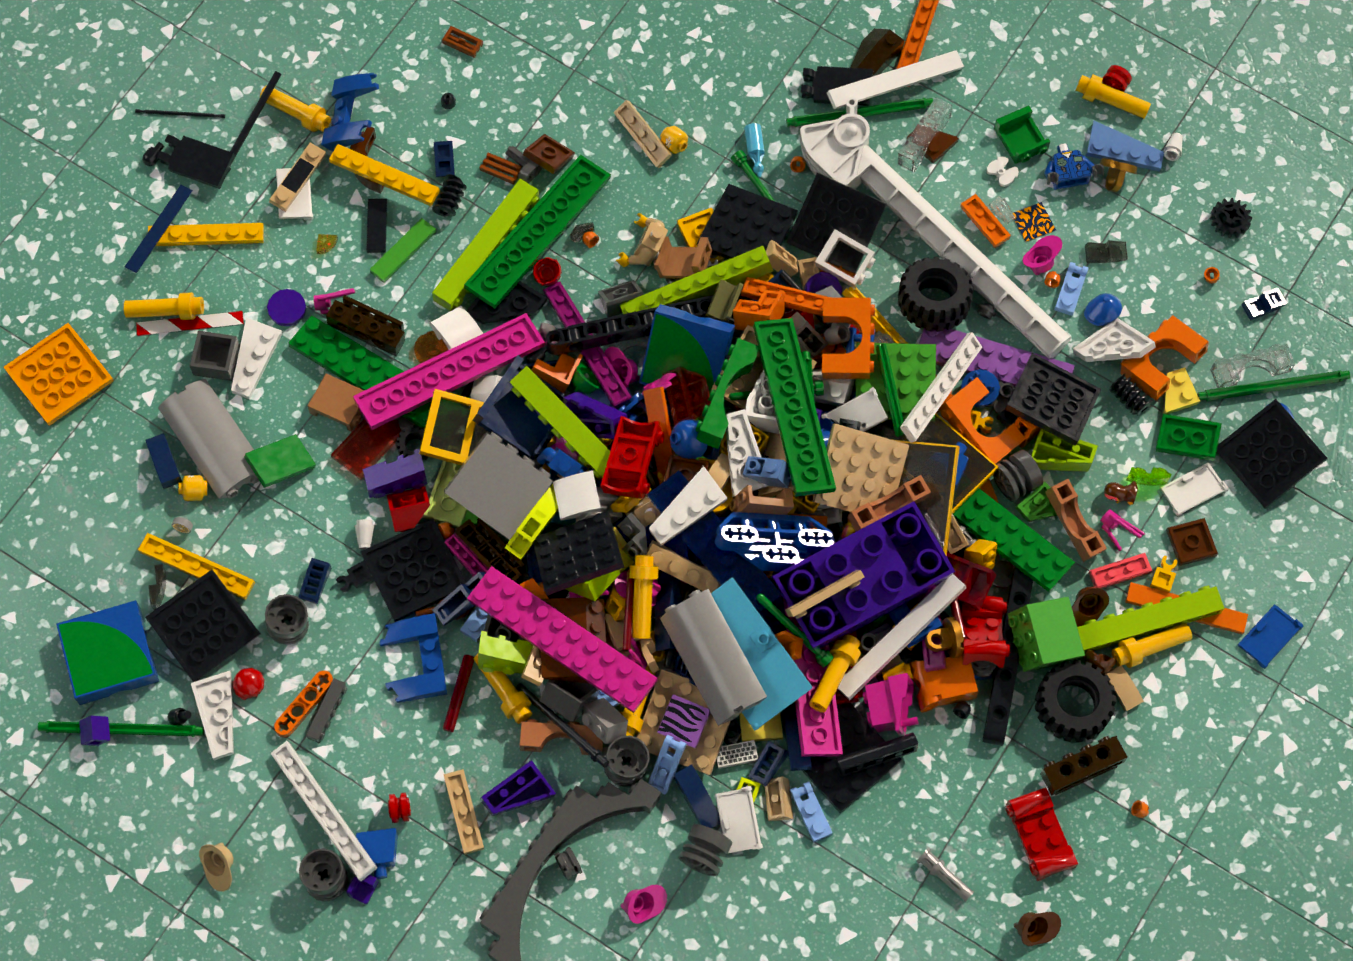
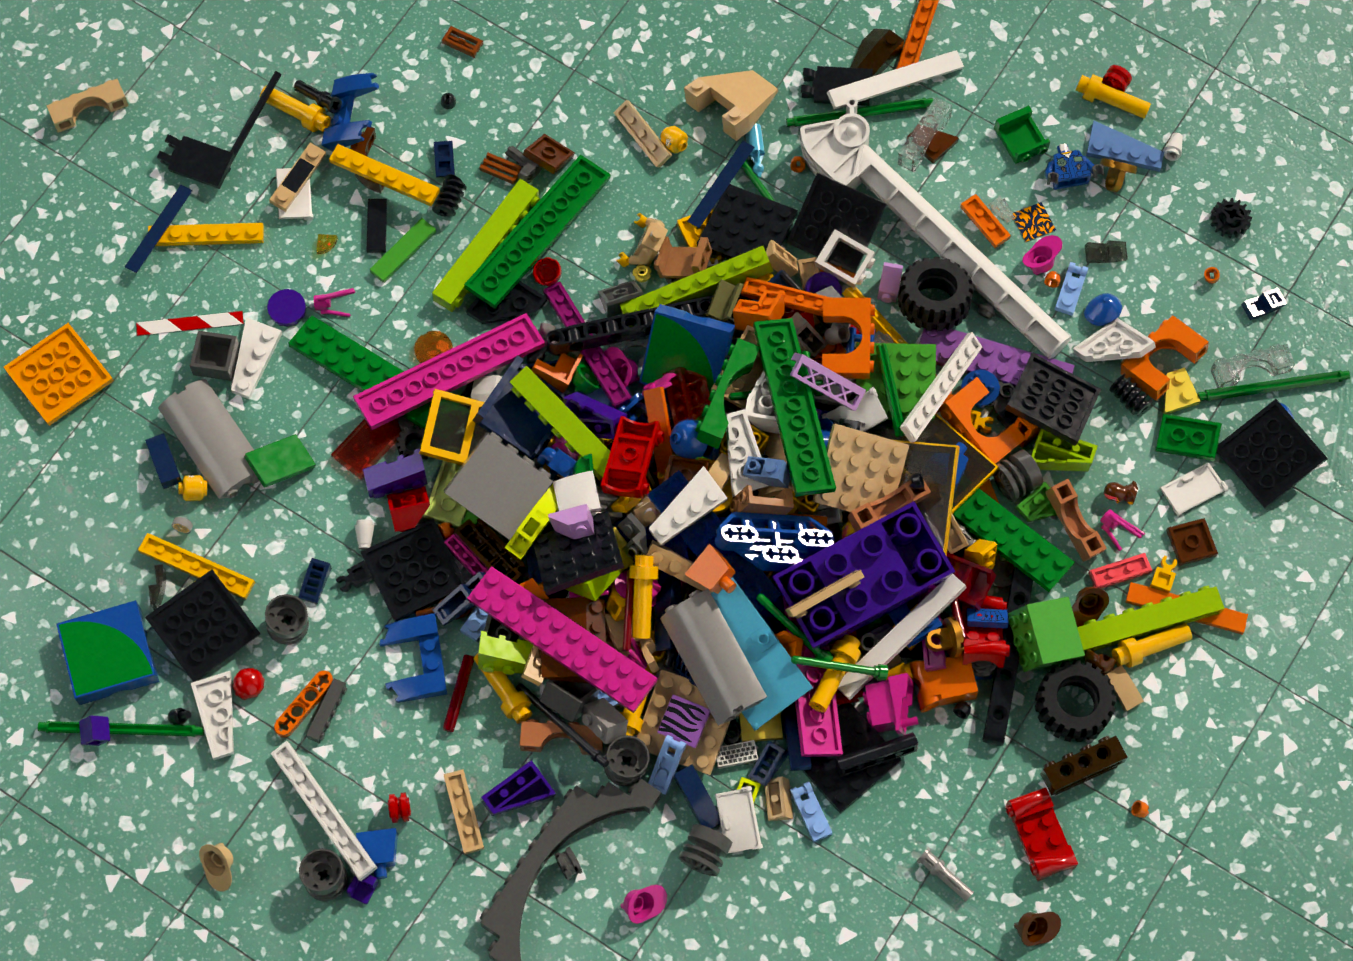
(105, 95): none -> tan arch
(150, 156): black cylinder -> none
(179, 113): black piece -> none
(185, 306): yellow piece -> none
(322, 98): none -> black pin
(336, 402): medium nougat panel -> none
(366, 326): dark brown brick -> none
(455, 327): white slope -> none
(573, 522): none -> lavender slope
(579, 230): clear smoke arm -> none
(583, 464): none -> green tile
(590, 239): orange hinge -> none
(642, 277): none -> light yellow plate
(712, 571): none -> orange torso
(720, 184): none -> dark blue sticker
(741, 93): none -> tan wedge
(828, 375): none -> lavender fence
(878, 672): none -> green piece
(889, 282): none -> lavender slope
(917, 480): none -> black hinge
(987, 618): none -> blue tile
(1005, 176): white piece -> none
(1156, 477): clear neon green slope -> none
(1274, 633): blue door -> none

